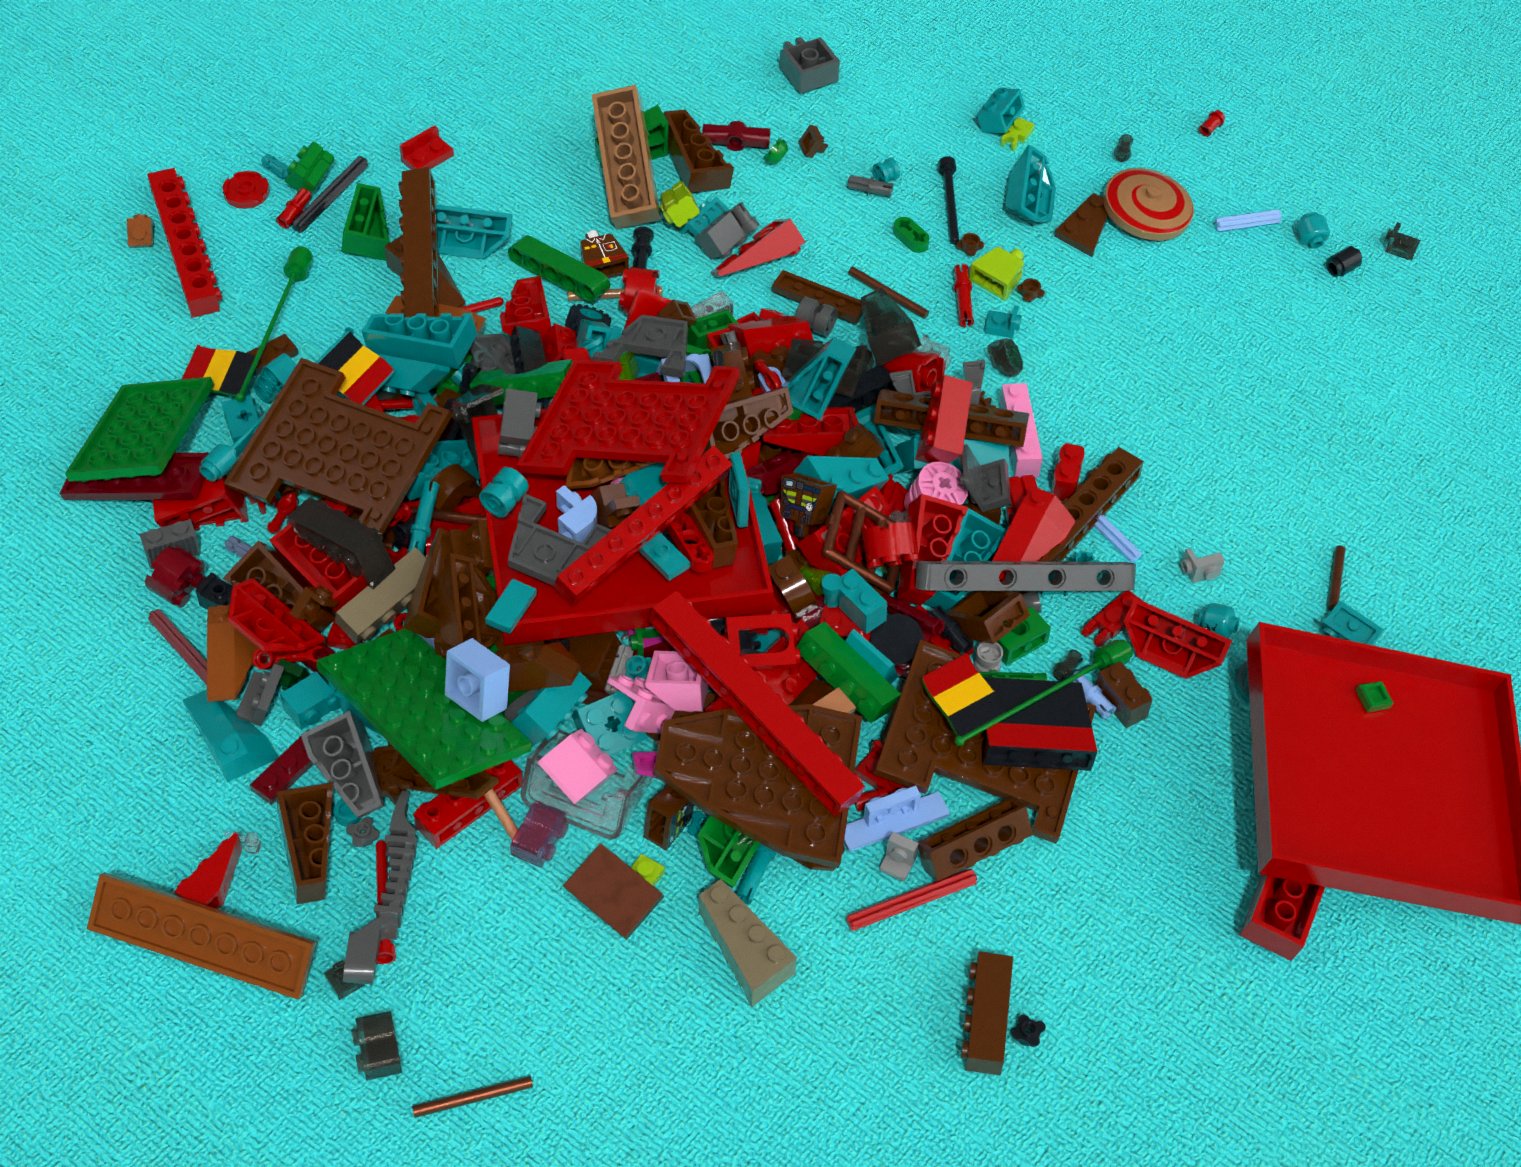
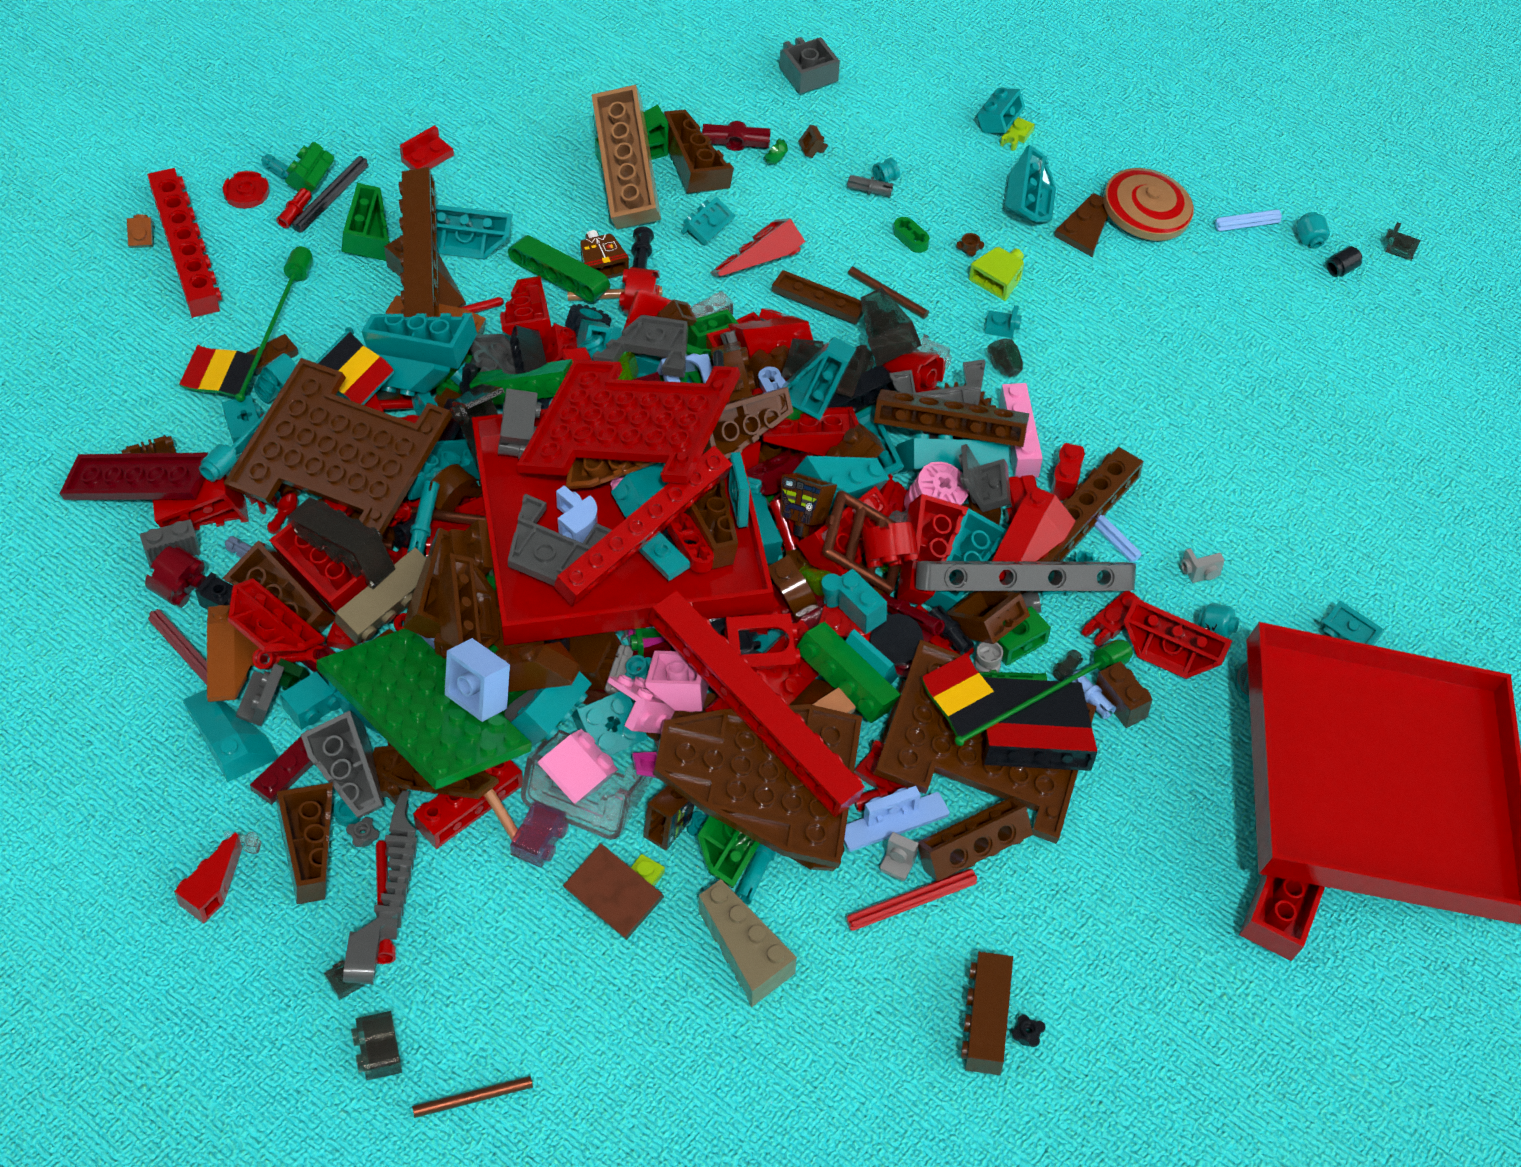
(140, 429): green plate -> none
(201, 935): dark orange plate -> none
(309, 602): reddish brown bracket -> none
(504, 492): teal wheel -> none
(511, 606): teal tile -> none
(613, 504): reddish brown brick -> none
(678, 204): lime brick -> none
(726, 231): dark grey hinge -> none
(771, 377): red piece -> none
(820, 318): dark grey wheel -> none
(945, 421): wedge -> none
(947, 168): black piece -> none
(963, 289): red pin -> none
(1030, 289): reddish brown plate -> none
(1123, 150): clear smoke pin -> none
(1215, 119): red pin -> none
(1336, 579): copper bar -> none
(1374, 696): green tile -> none

